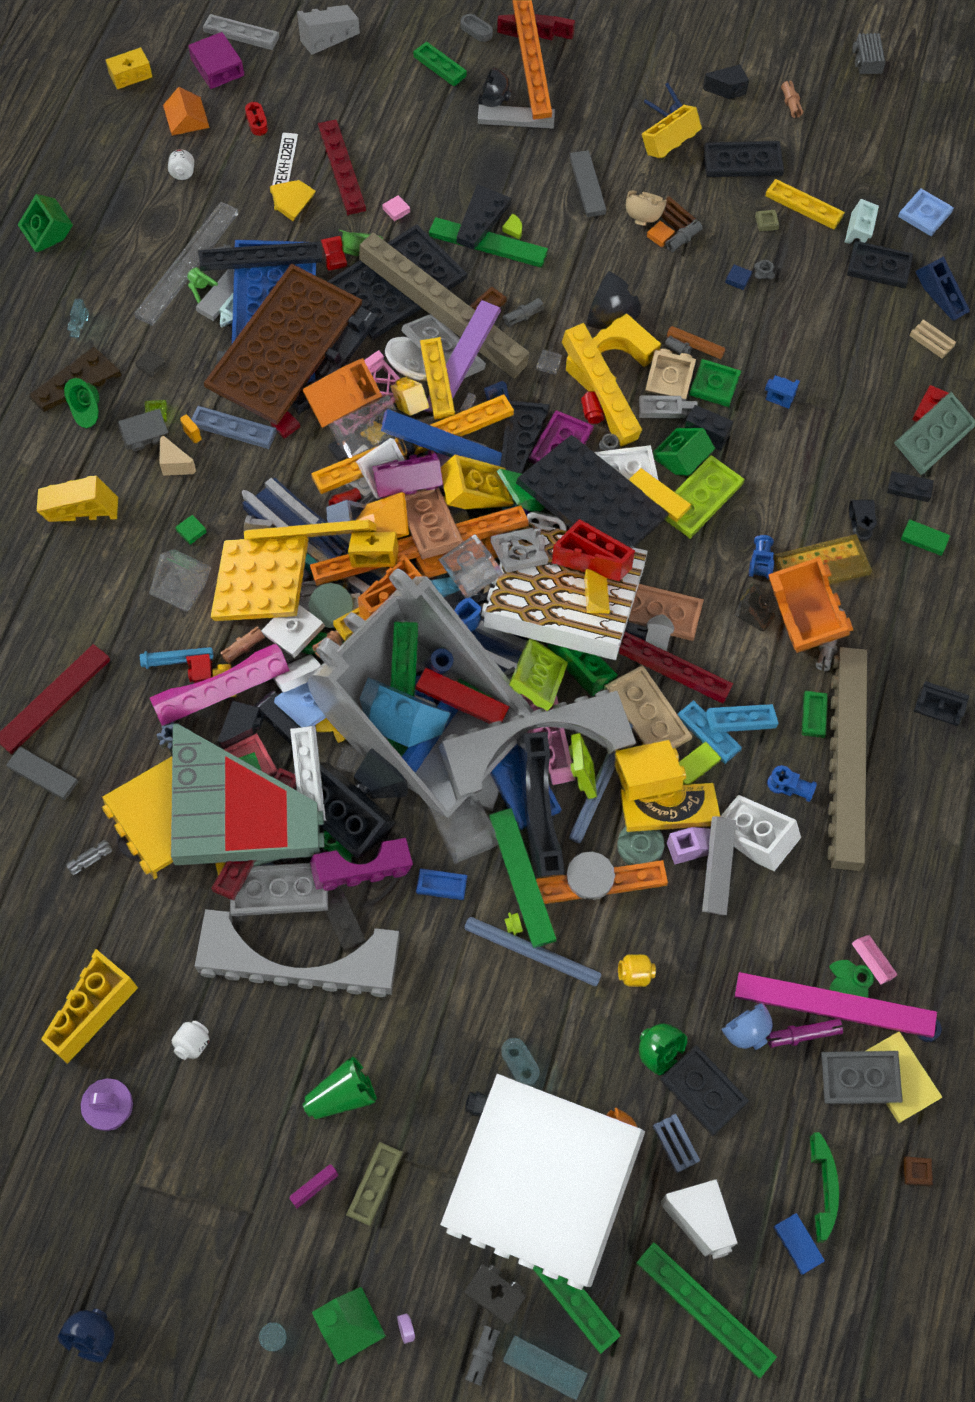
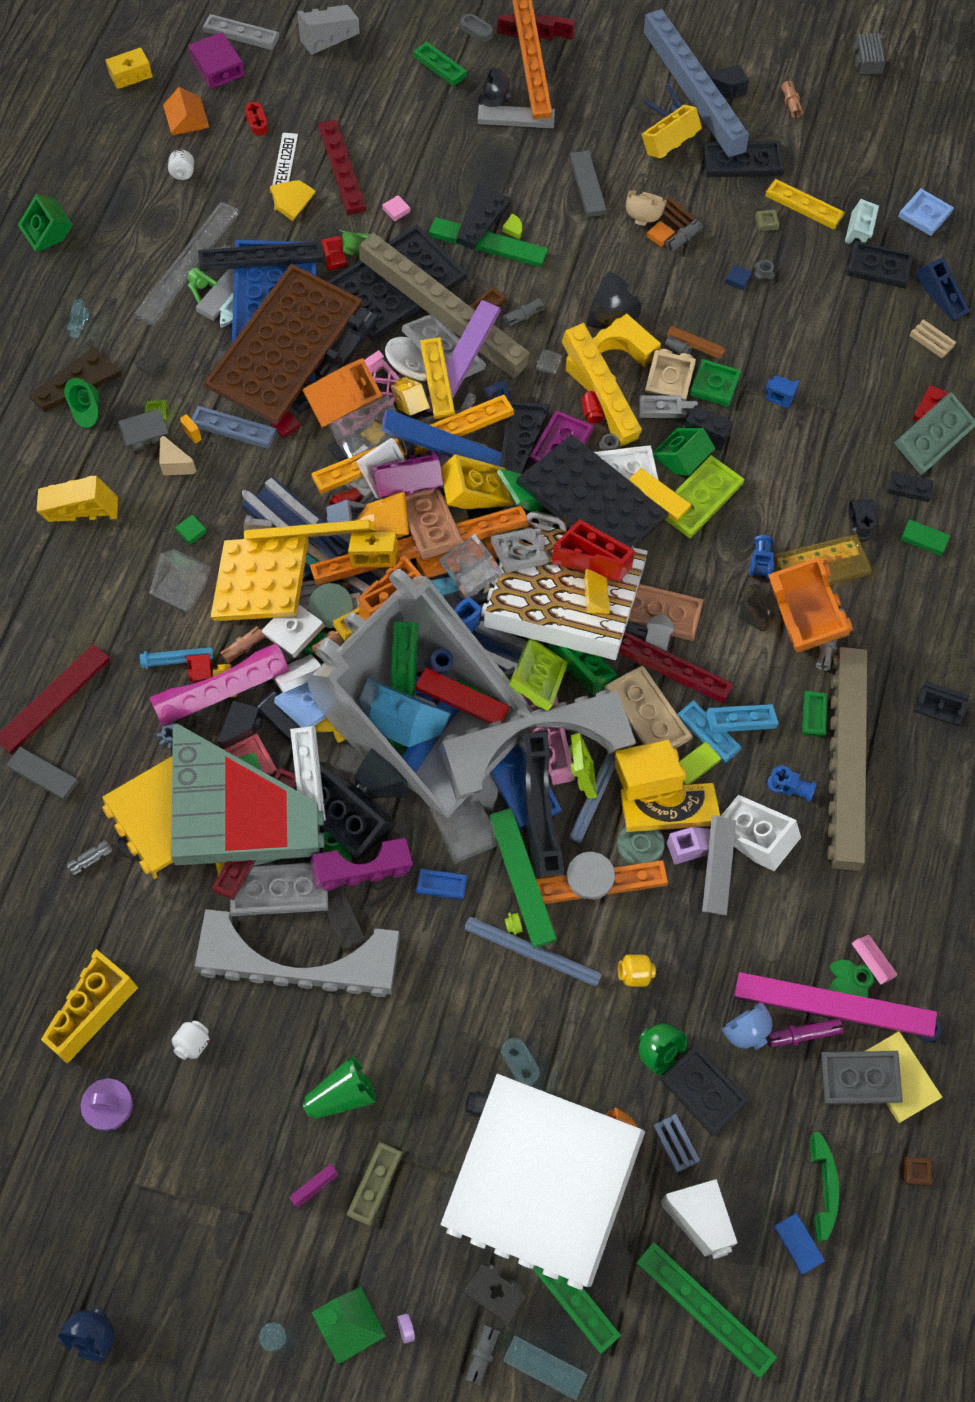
(696, 83): none -> sand blue brick

